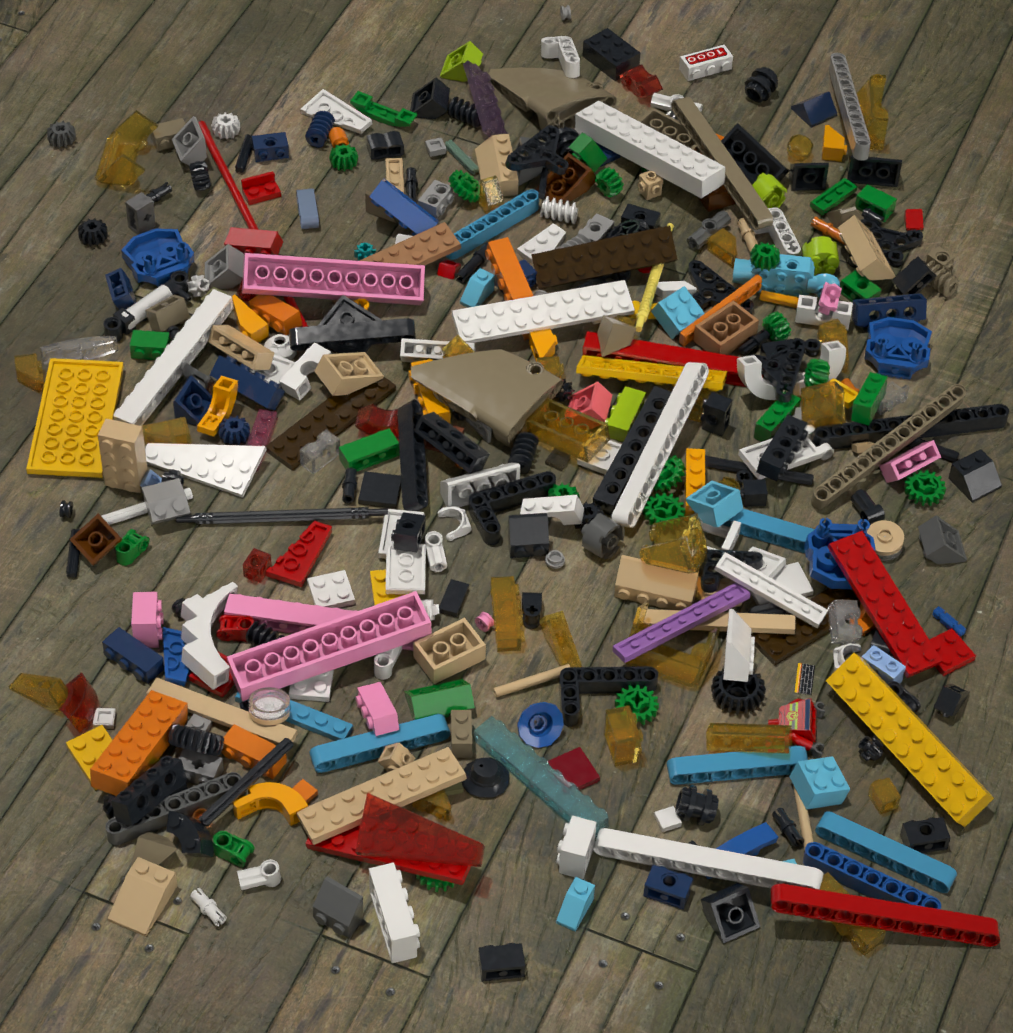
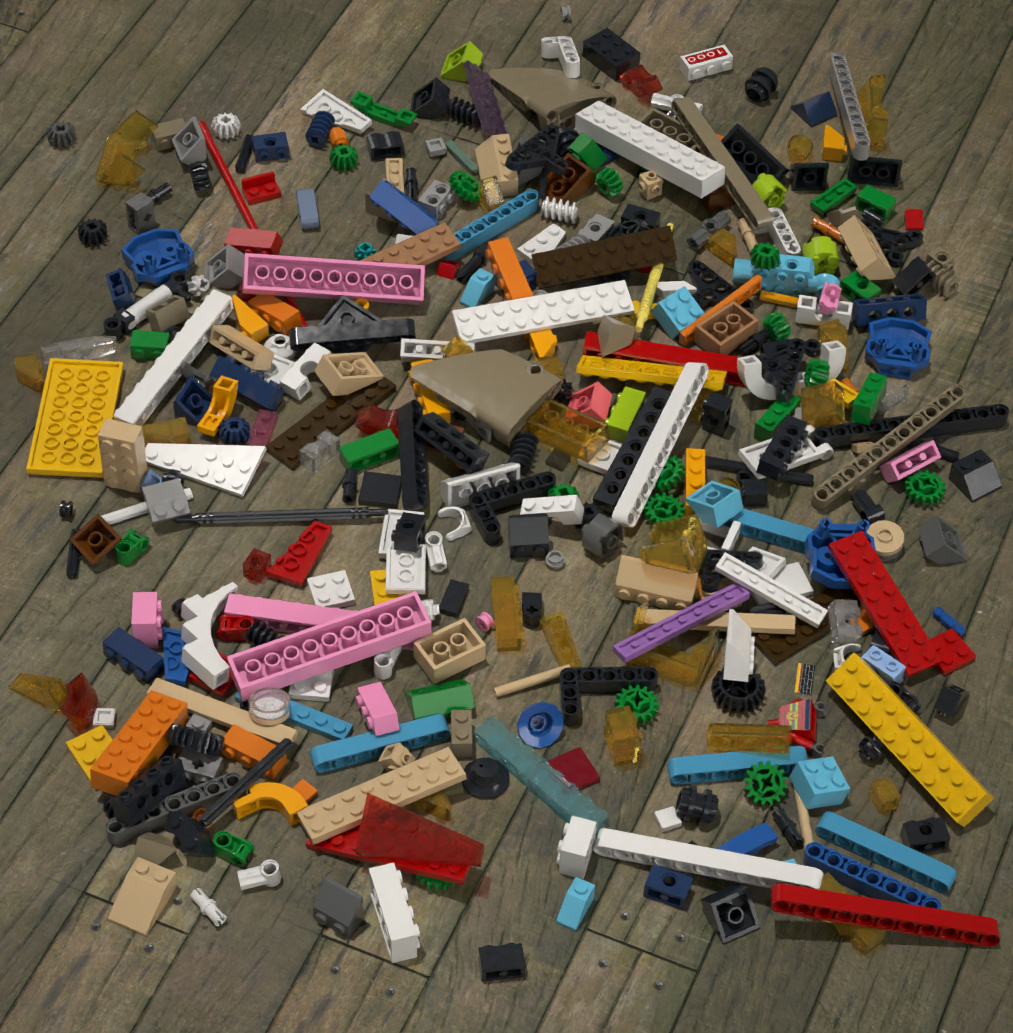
(757, 778): none -> green gear

